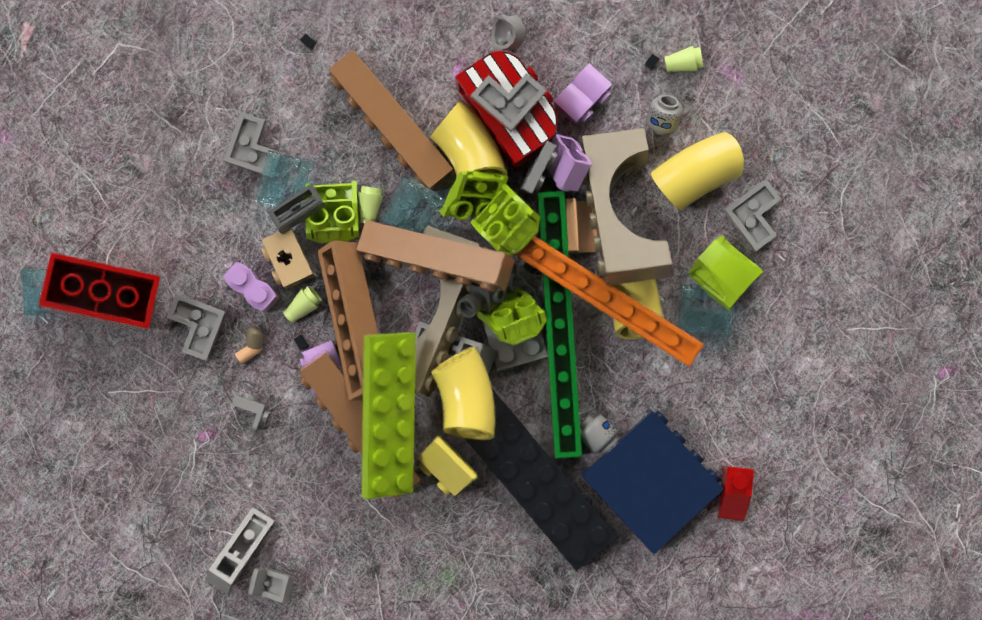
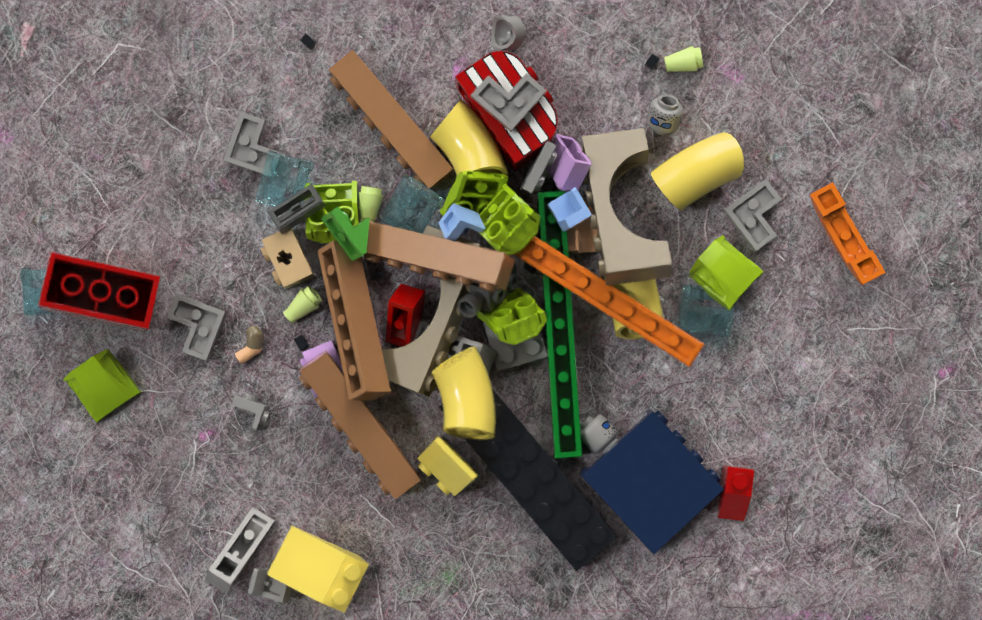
(102, 384): none -> lime slope
(255, 291): lavender brick -> none
(318, 569): none -> light yellow slope
(350, 238): none -> bright green slope
(388, 414): lime plate -> none
(404, 314): none -> red slope
(459, 221): none -> light blue panel
(569, 209): none -> light blue panel
(583, 94): lavender brick -> none
(844, 234): none -> orange slope

